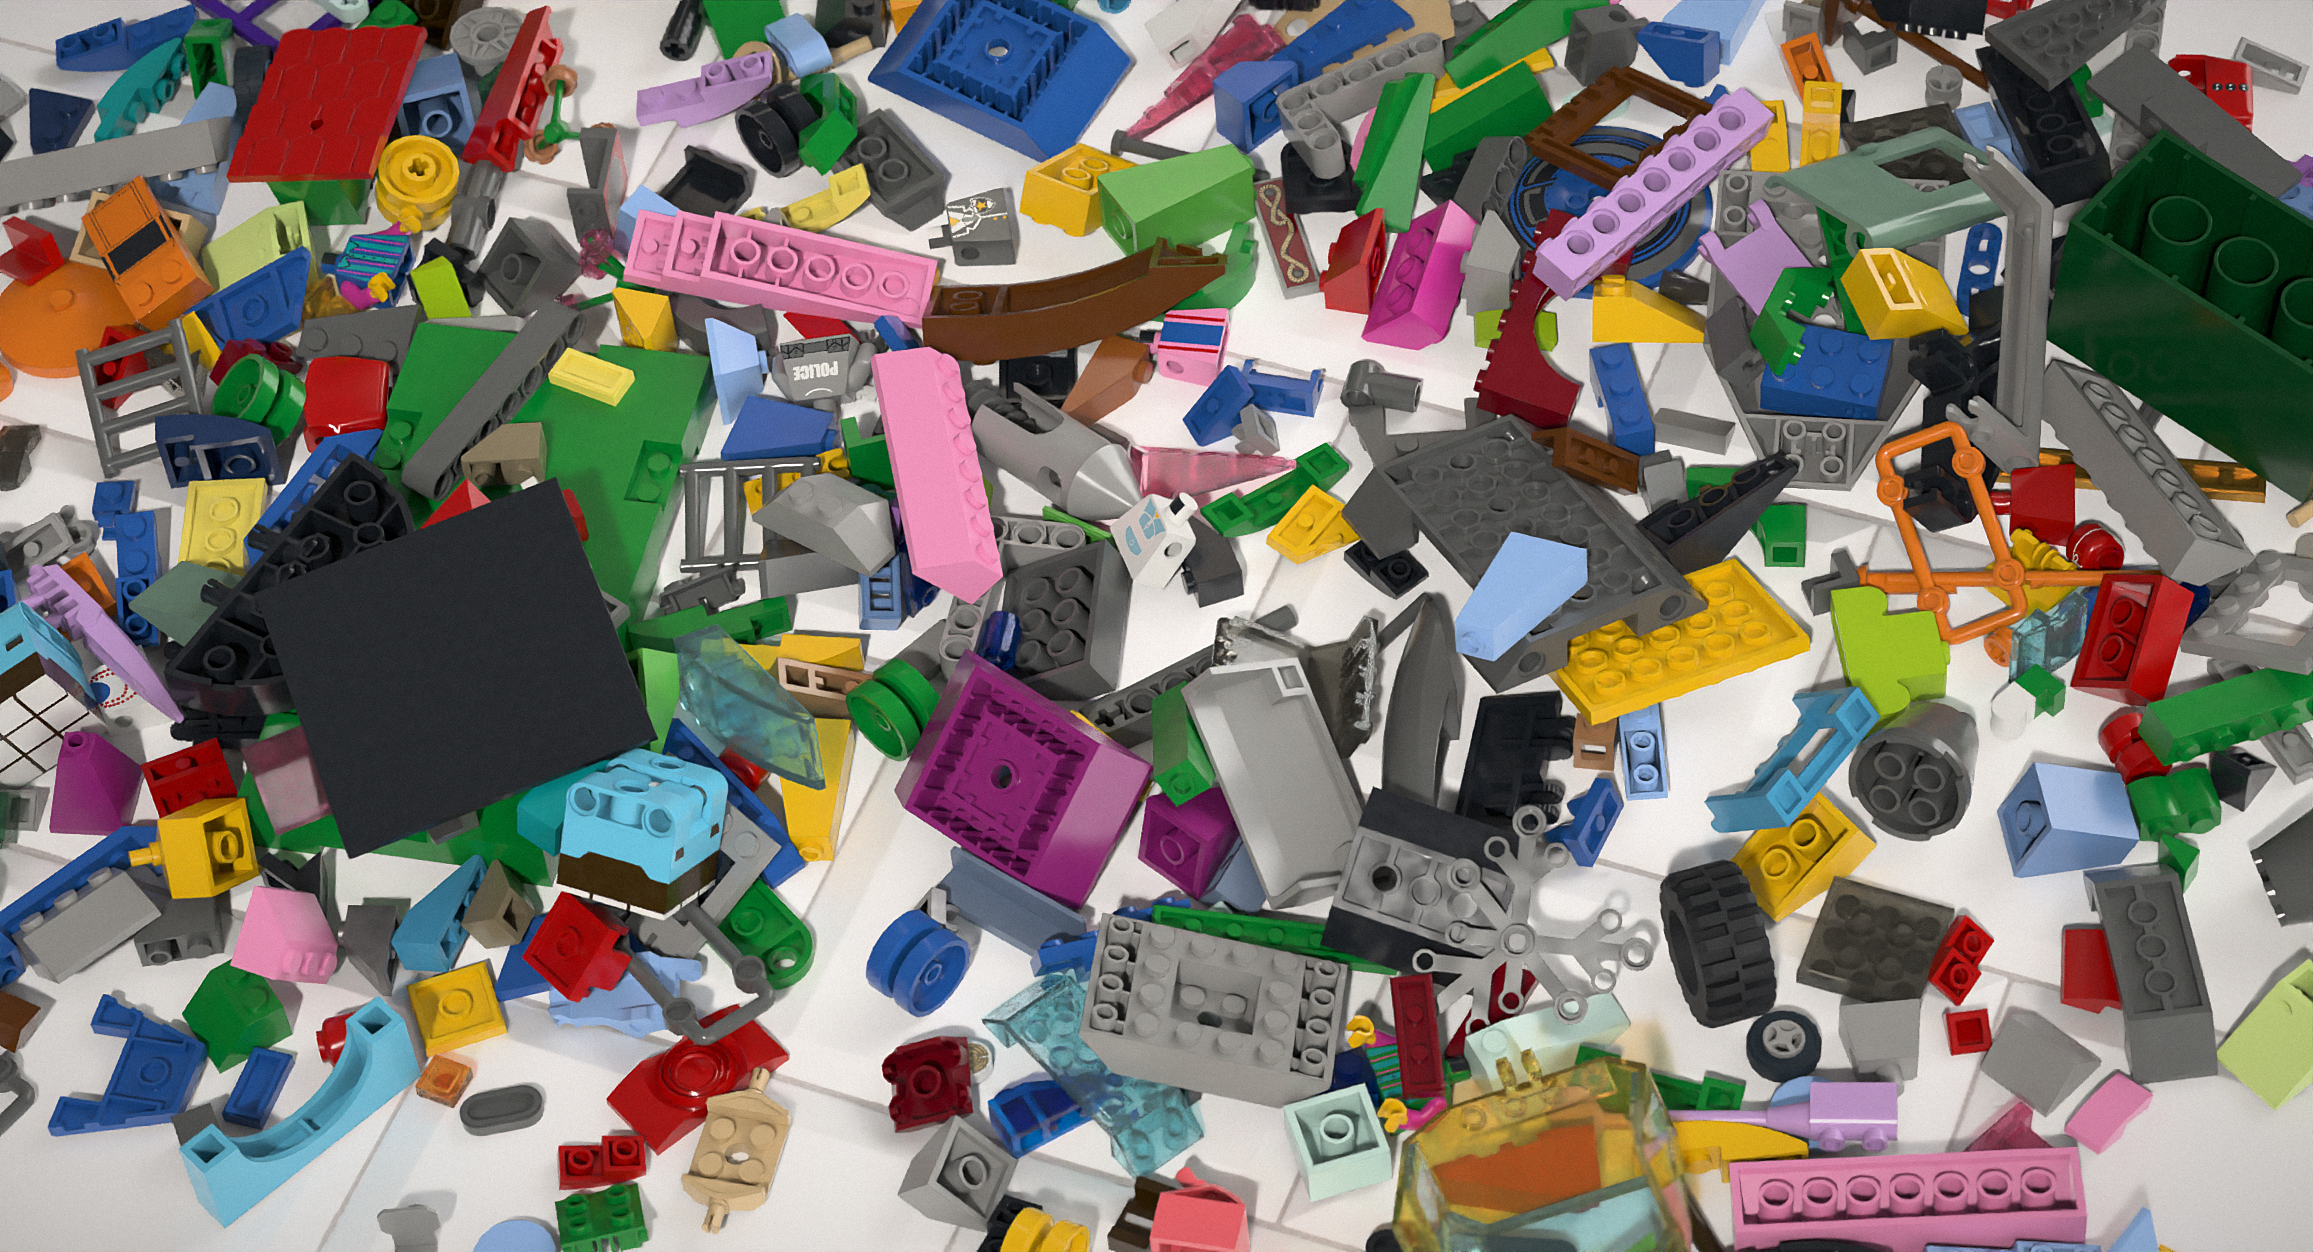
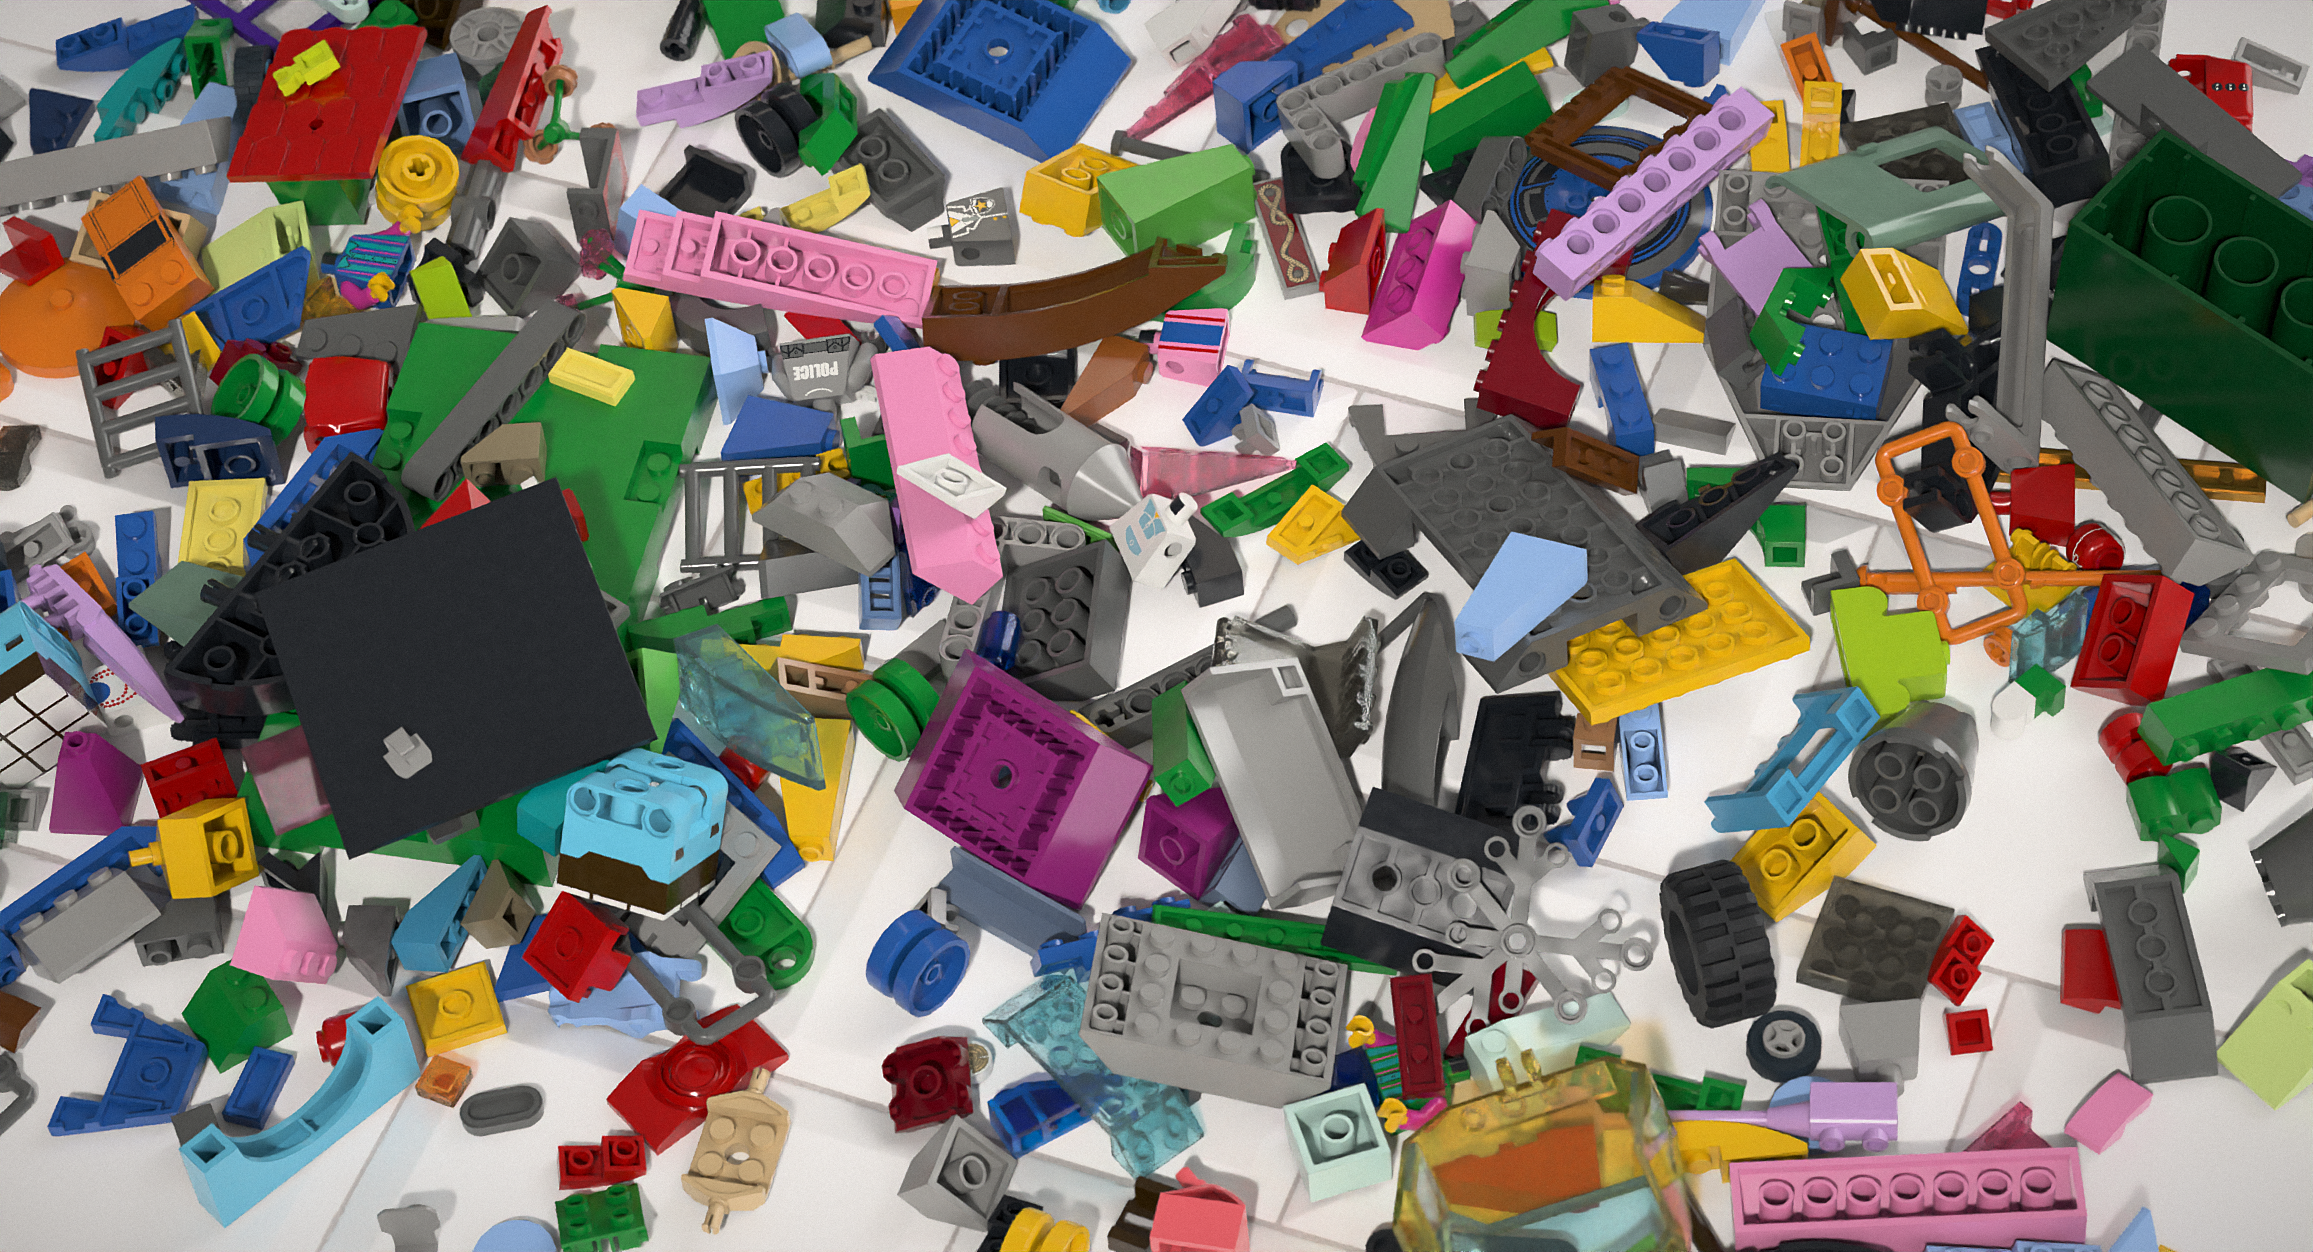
(112, 500): blue plate -> none
(310, 66): none -> neon yellow plate
(406, 753): none -> light grey piece
(954, 483): none -> white slope
(1369, 386): dark grey piece -> none
(2038, 1062): light grey slope -> none
(2066, 820): medium blue slope -> none

